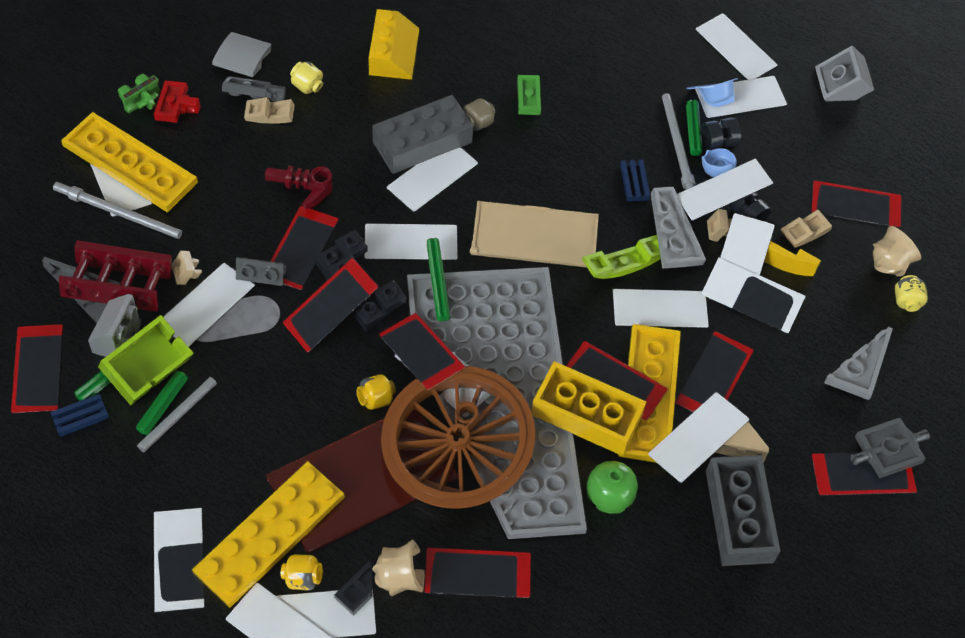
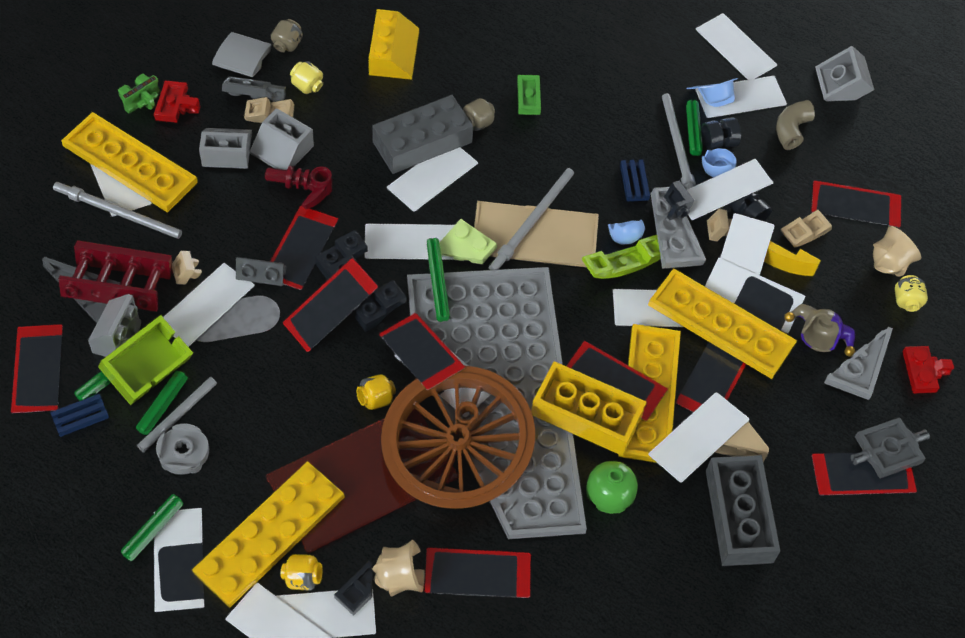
(151, 527): none -> green axle
(189, 461): none -> light grey plate
(225, 147): none -> light grey slope
(282, 140): none -> light grey slope
(286, 35): none -> dark tan head
(467, 243): none -> yellowish green wing
(507, 251): none -> light grey bar
(626, 232): none -> light blue hair
(679, 200): none -> black bracket
(722, 323): none -> yellow plate
(788, 123): none -> dark tan cylinder
(823, 329): none -> dark tan piece
(924, 369): none -> red hinge

